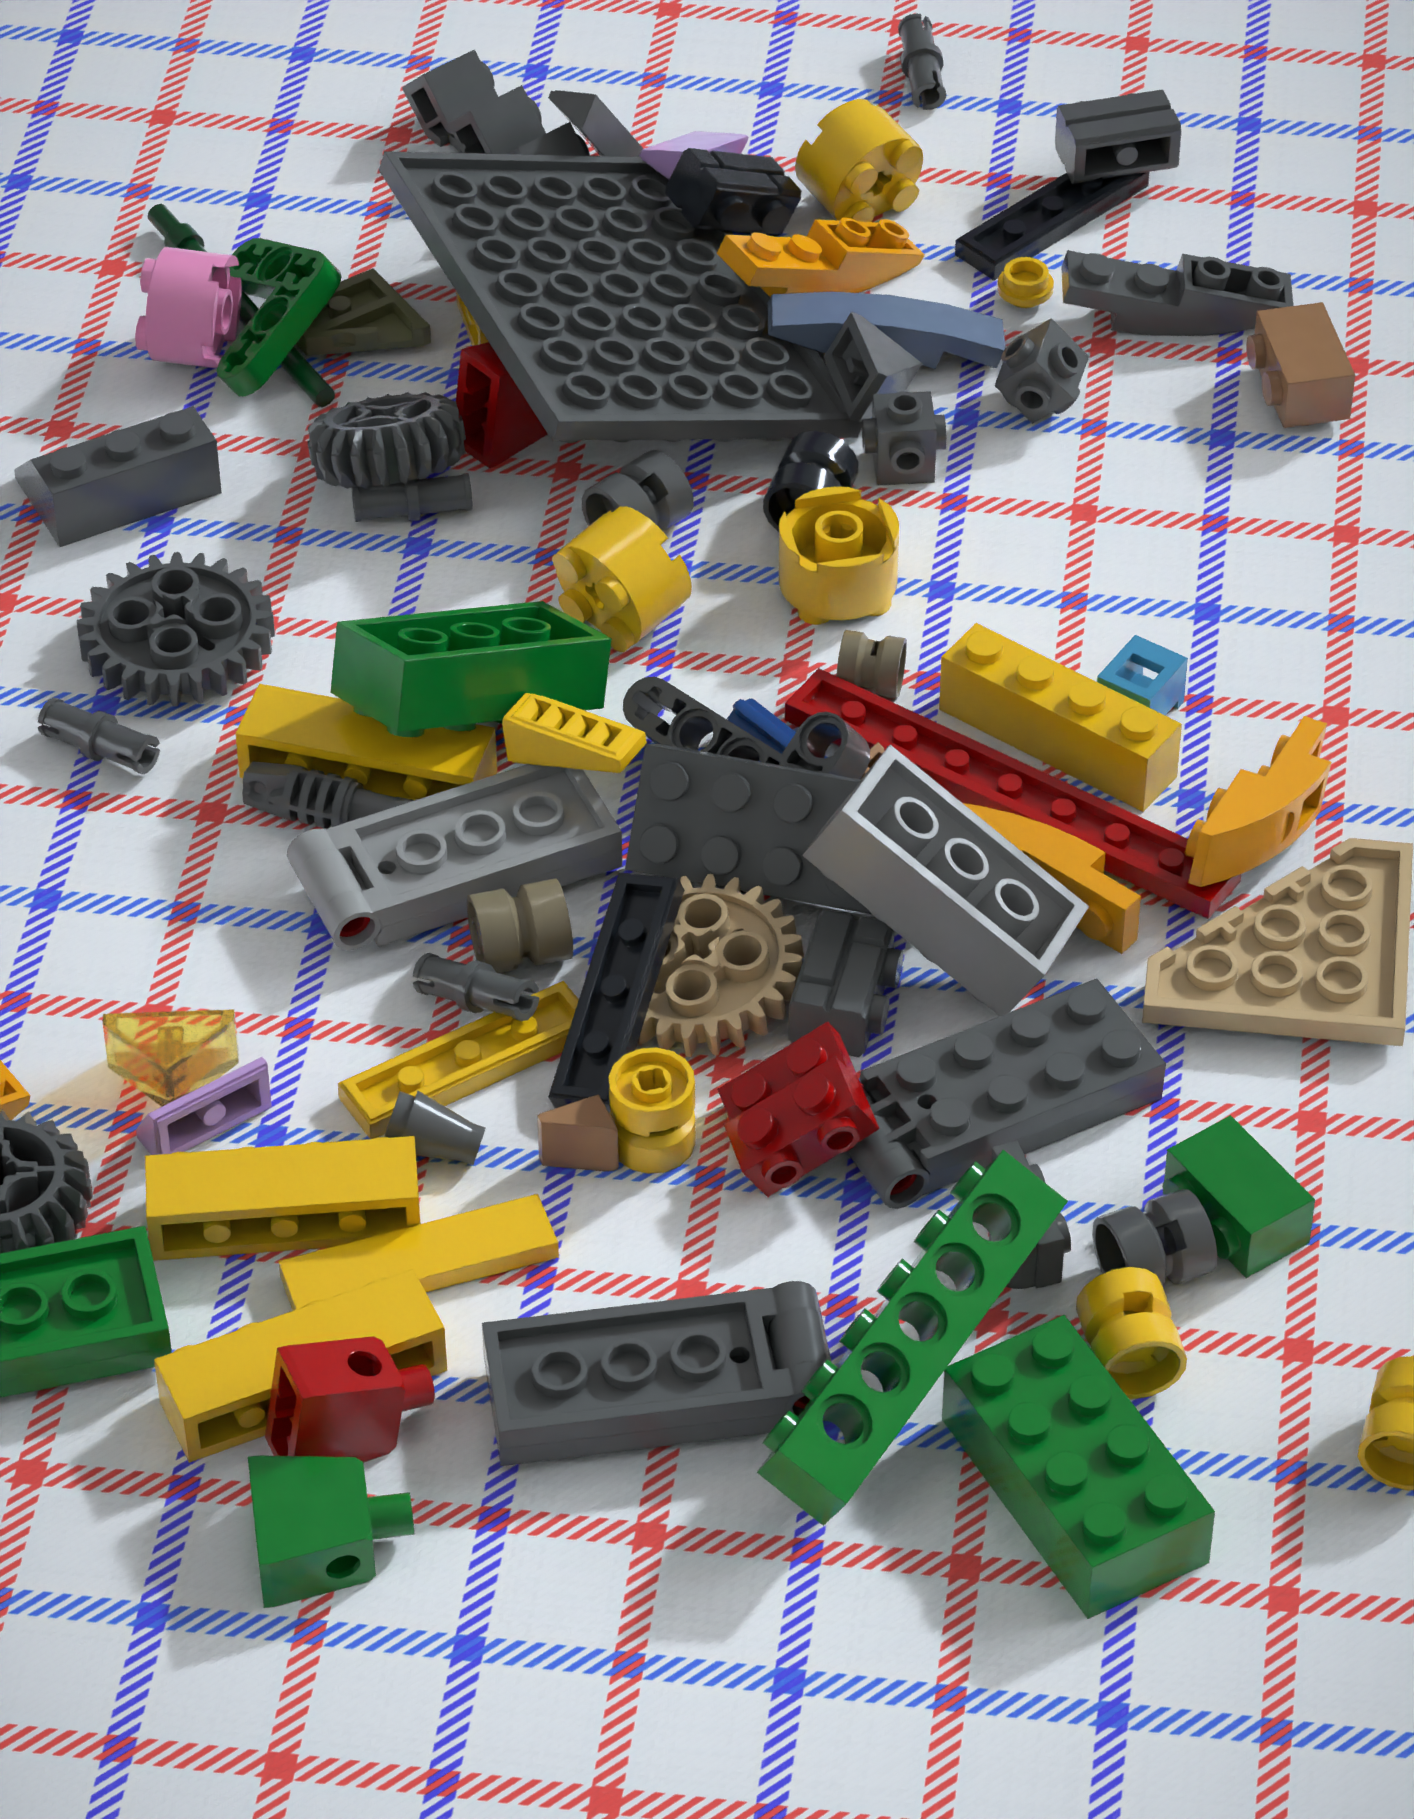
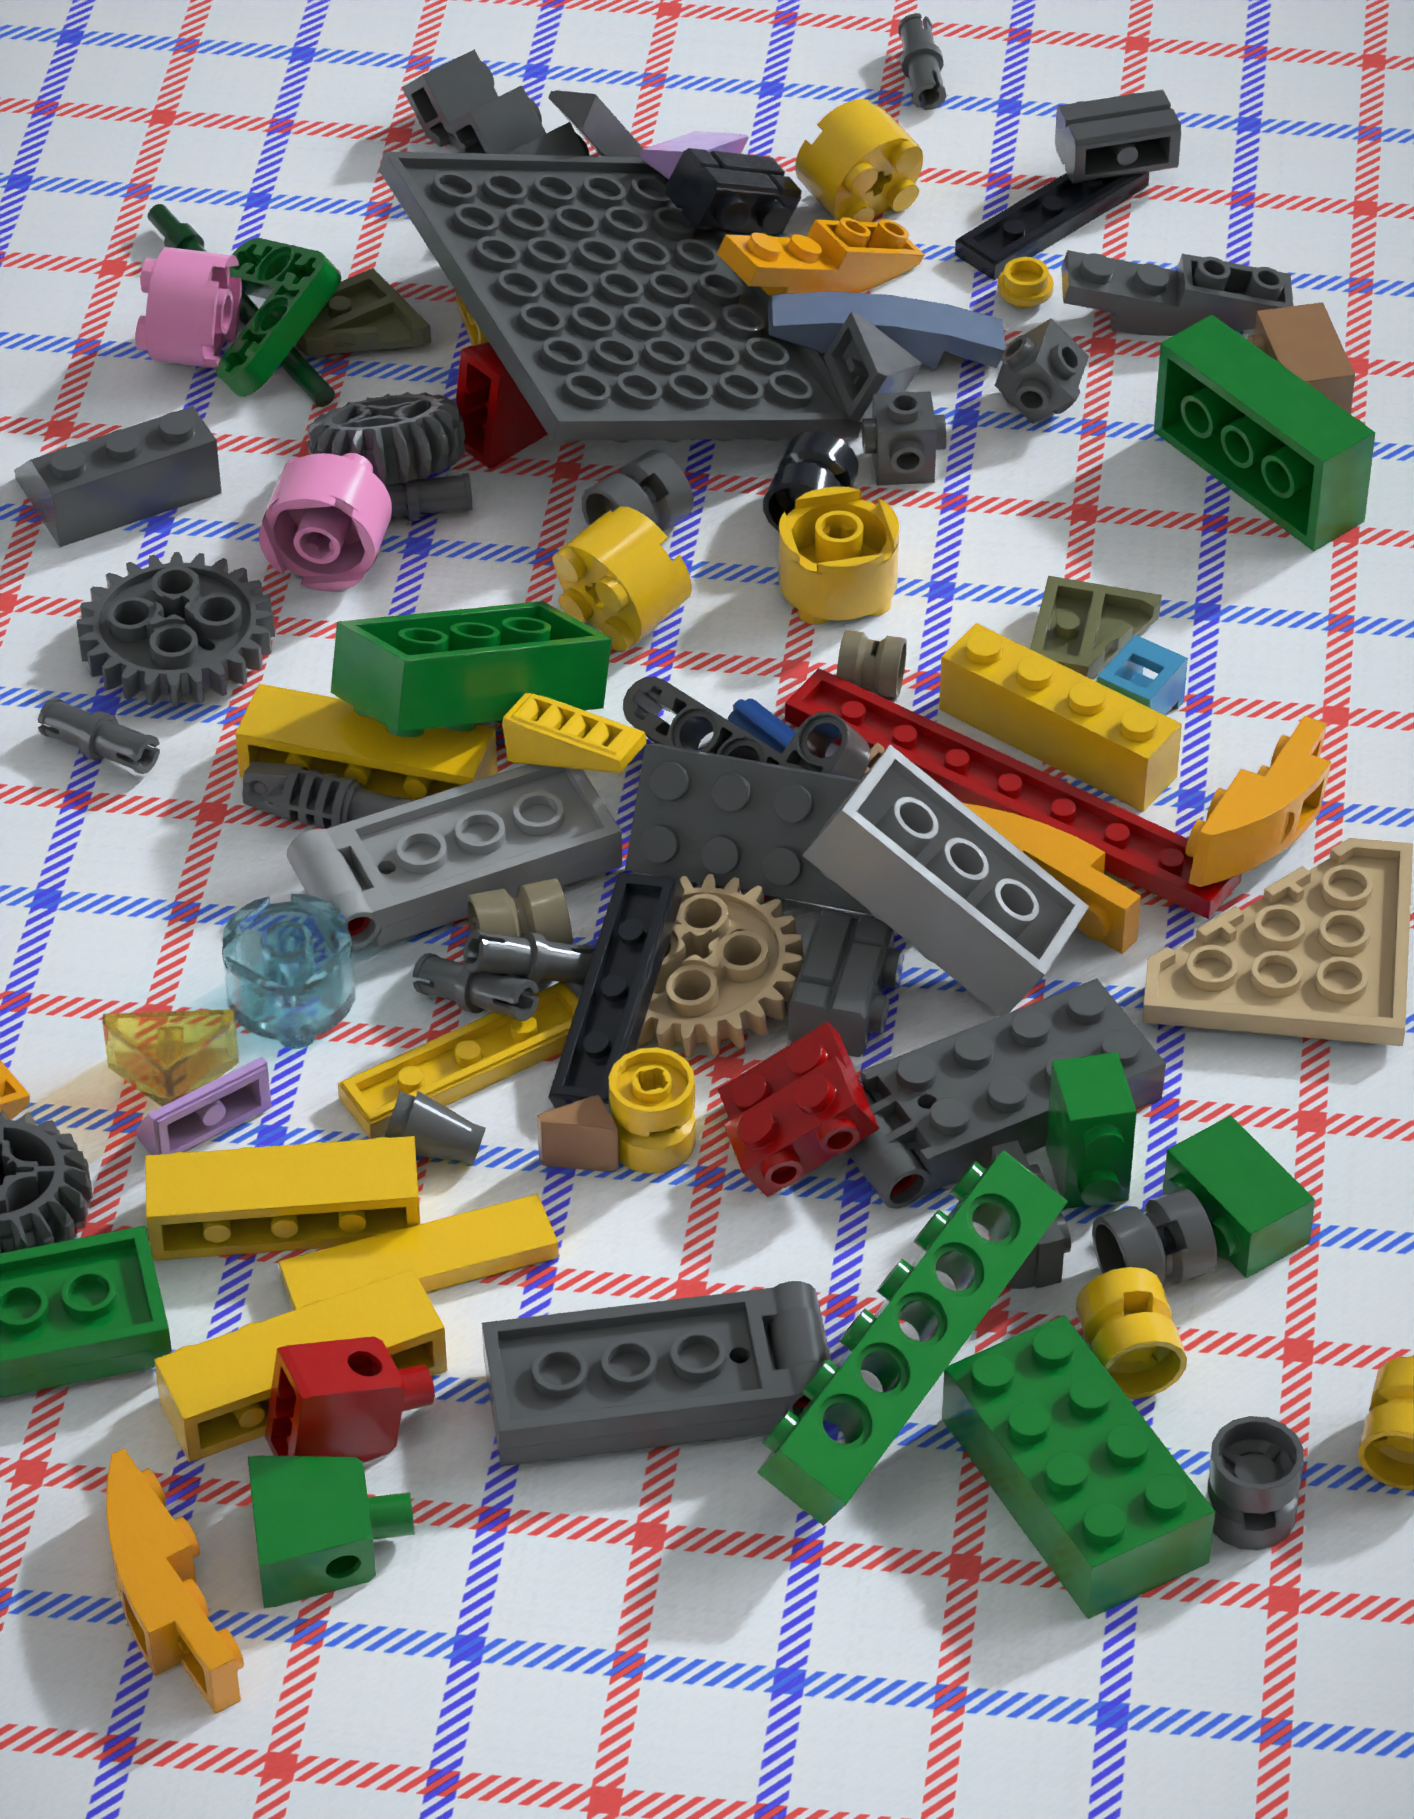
(160, 1587): none -> light orange slope
(289, 968): none -> clear light blue brick
(326, 520): none -> bright pink brick
(527, 957): none -> dark grey pin
(1090, 622): none -> olive wing
(1091, 1130): none -> green brick
(1254, 1482): none -> dark grey wheel
(1263, 432): none -> green brick

